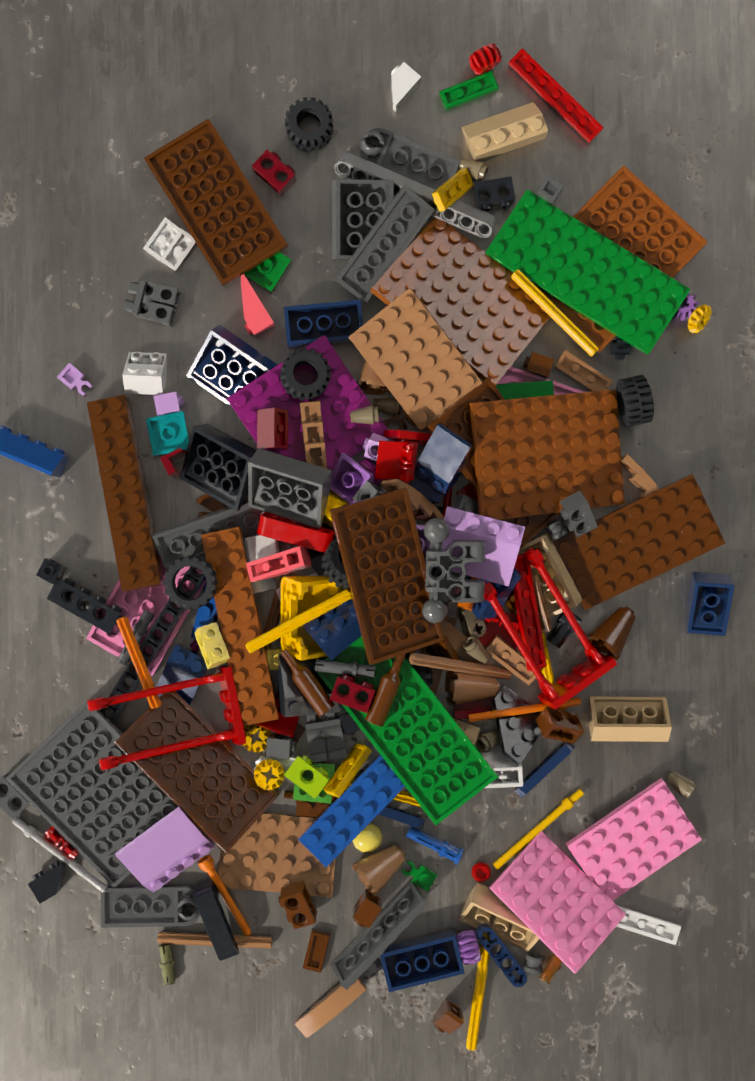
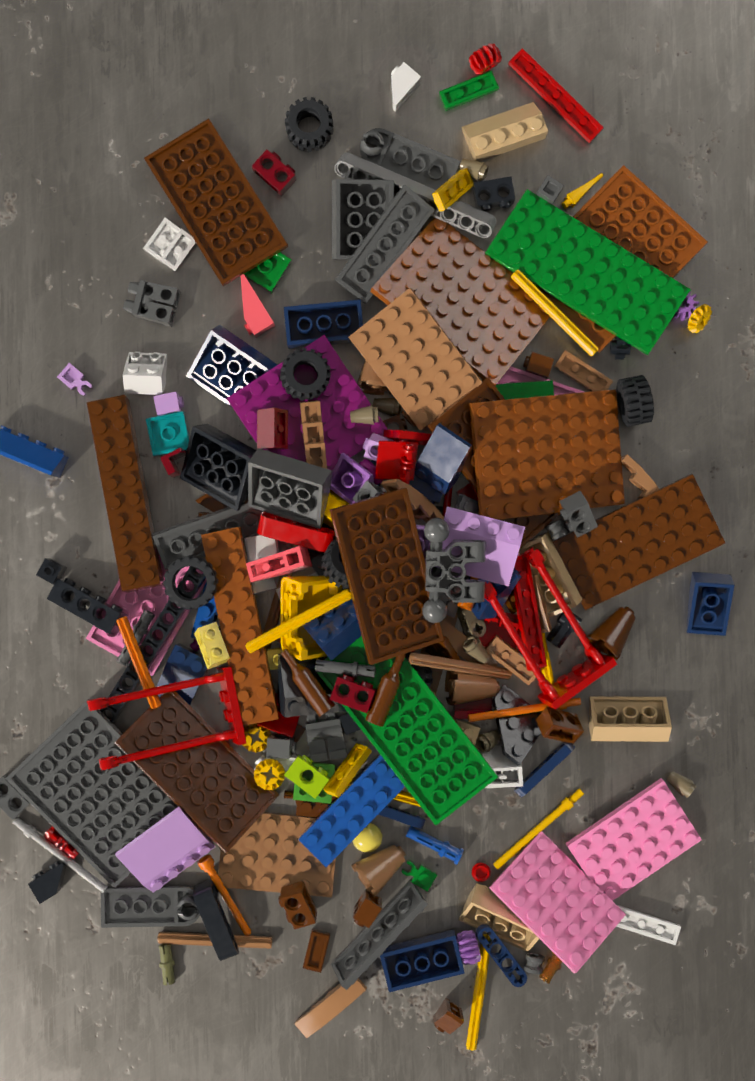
(574, 196): none -> yellow piece

